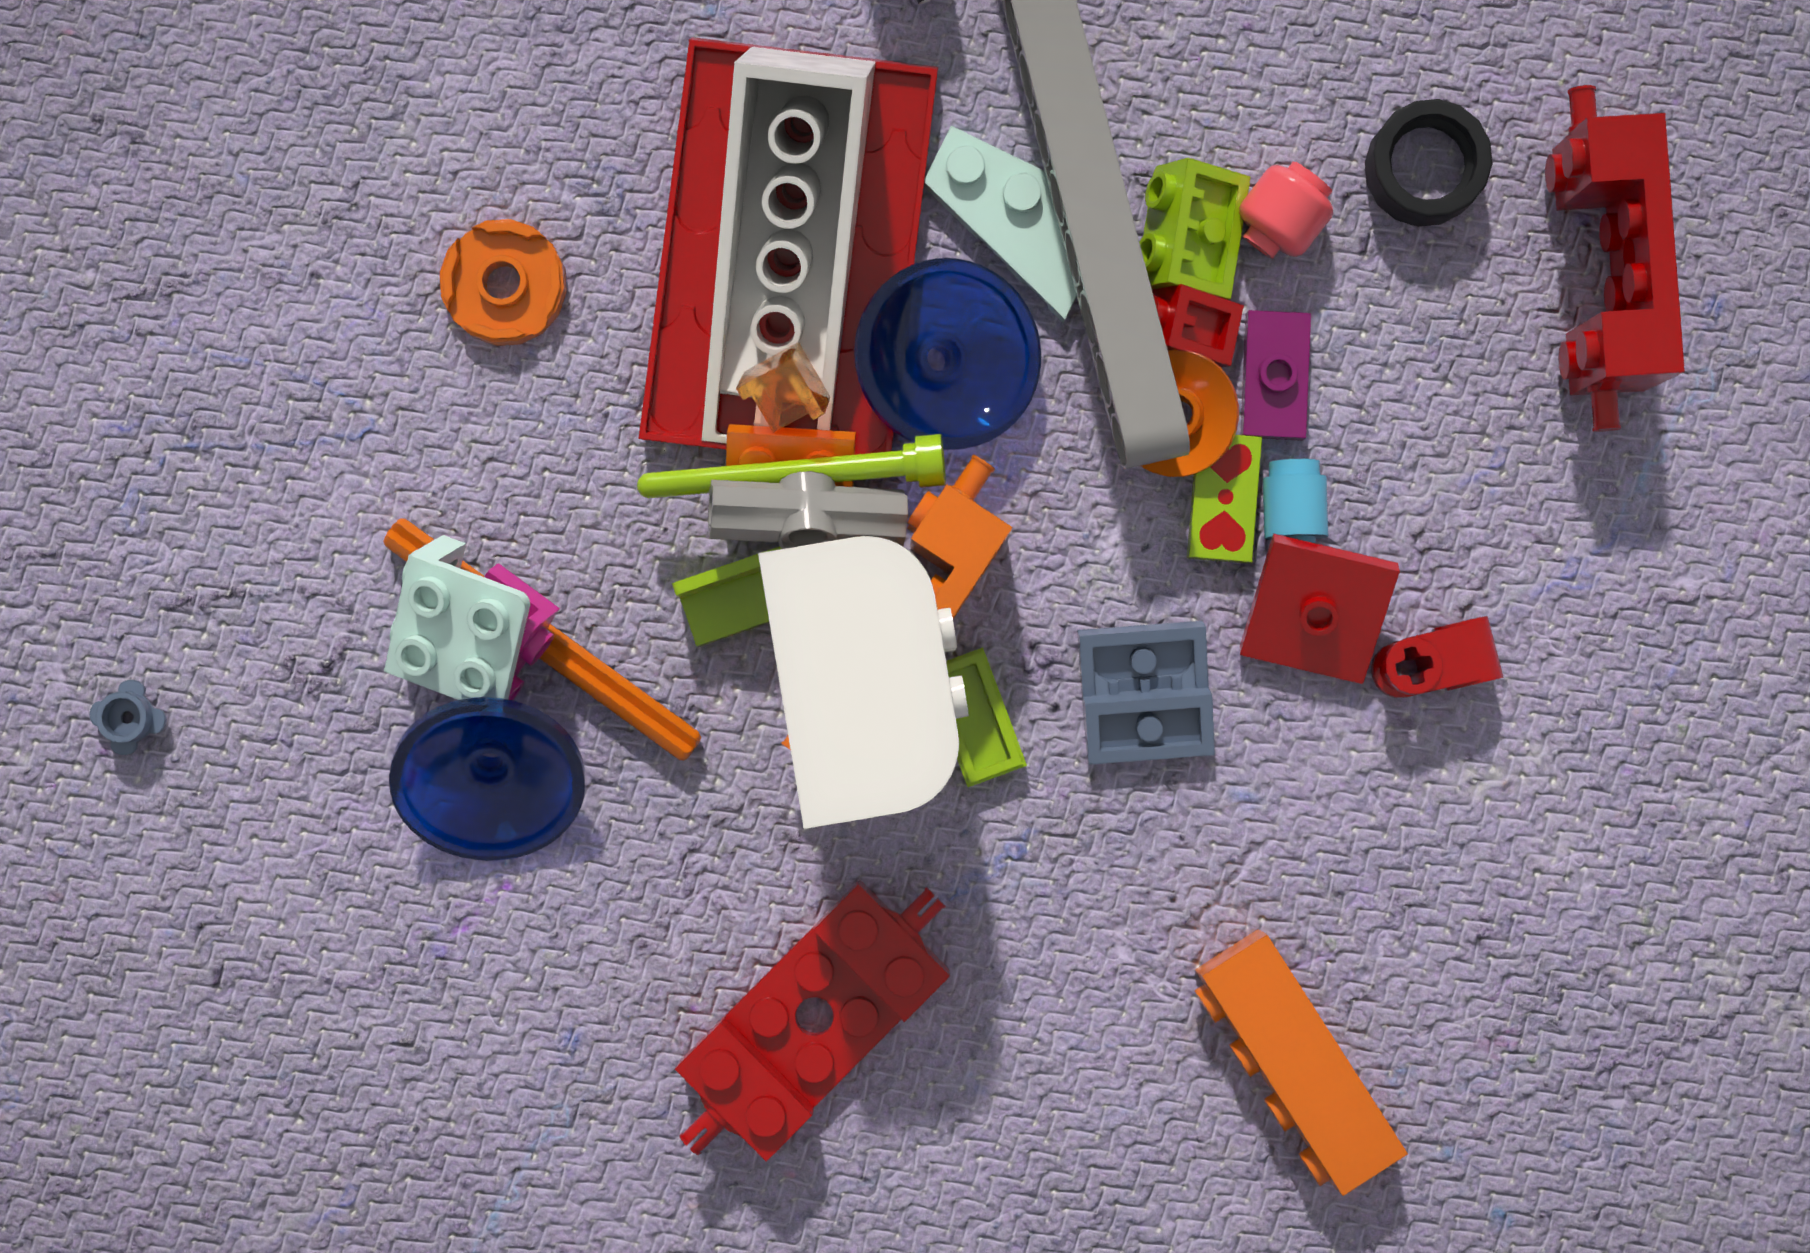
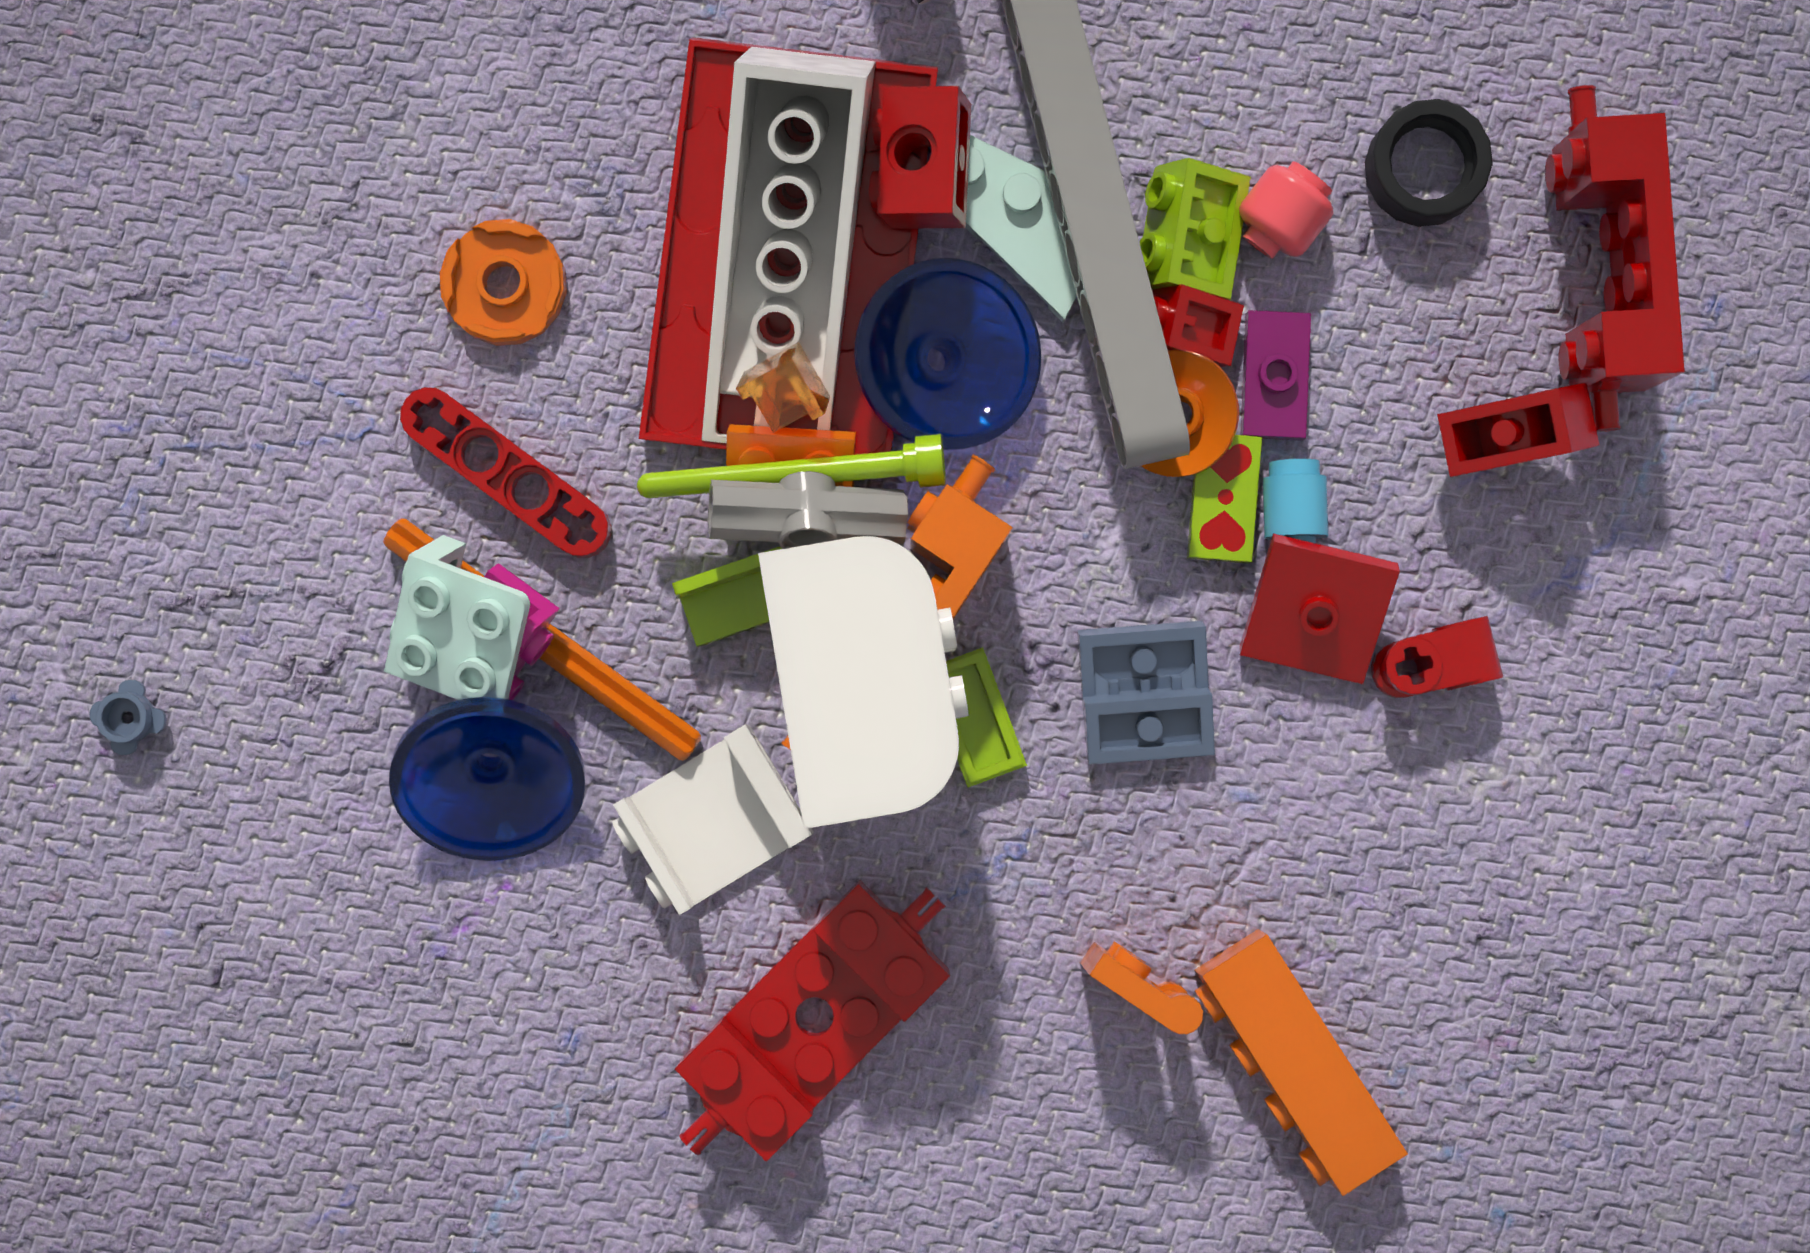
(503, 477): none -> red beam
(710, 821): none -> white panel
(938, 191): none -> red brick
(1128, 978): none -> orange plate
(1518, 429): none -> red brick

